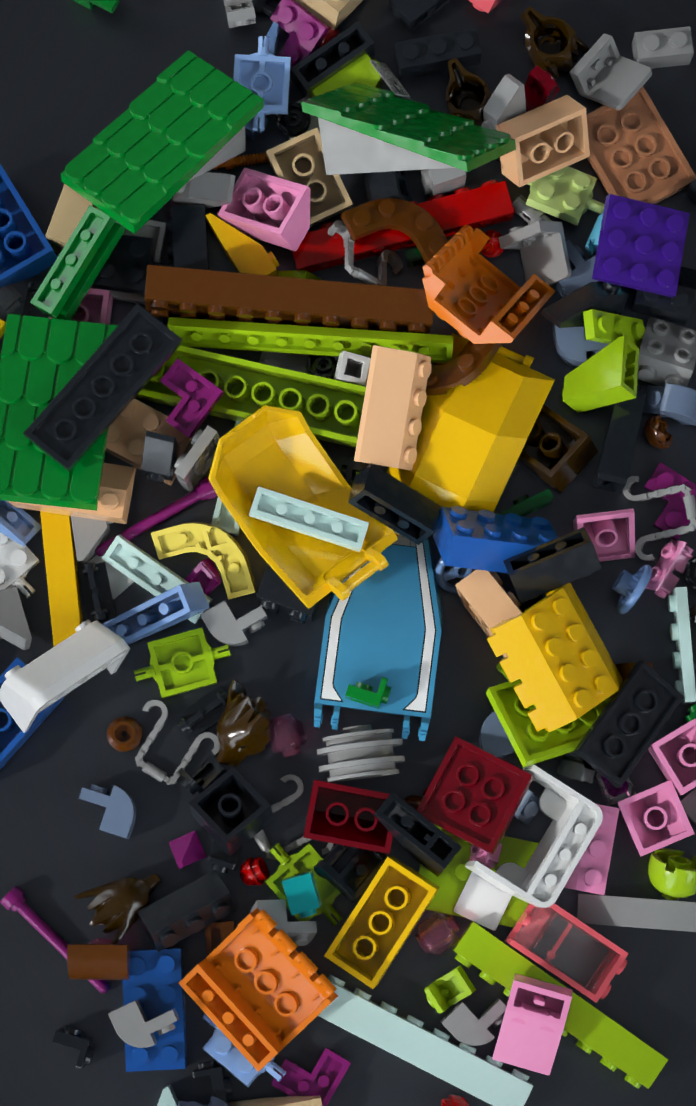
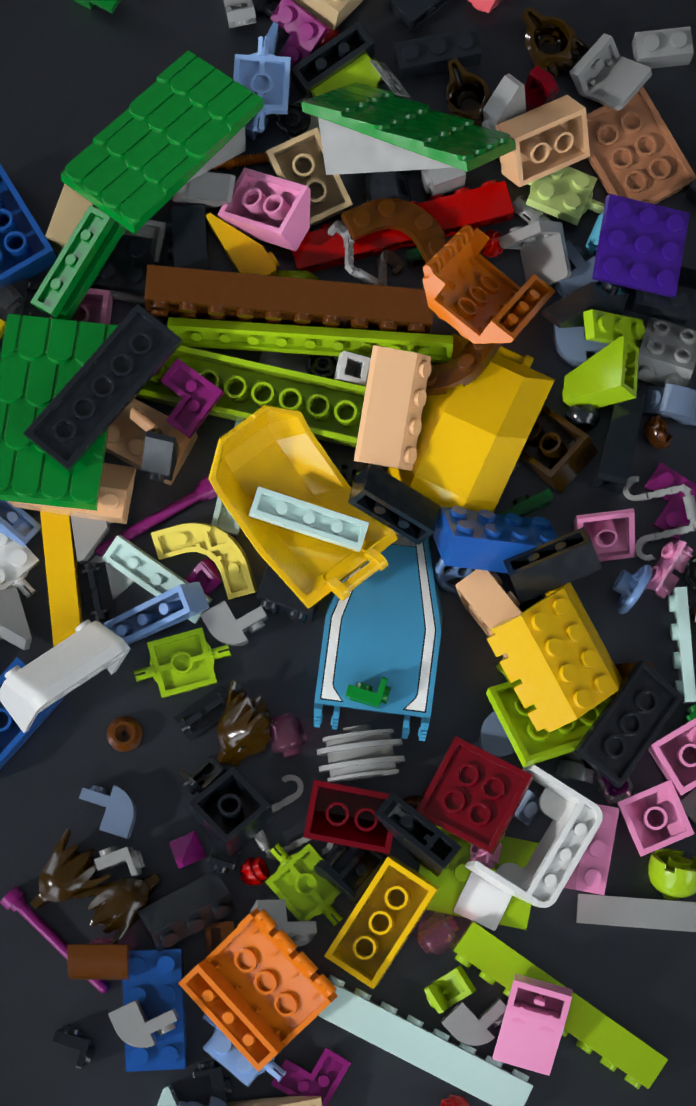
(66, 874): none -> dark brown piece
(115, 856): none -> light grey bracket
(143, 421): none -> medium nougat tile
(153, 770): light grey piece -> none
(196, 463): light grey plate -> none
(302, 894): teal brick -> none
(568, 949): clear door -> none
(584, 418): none -> black plate

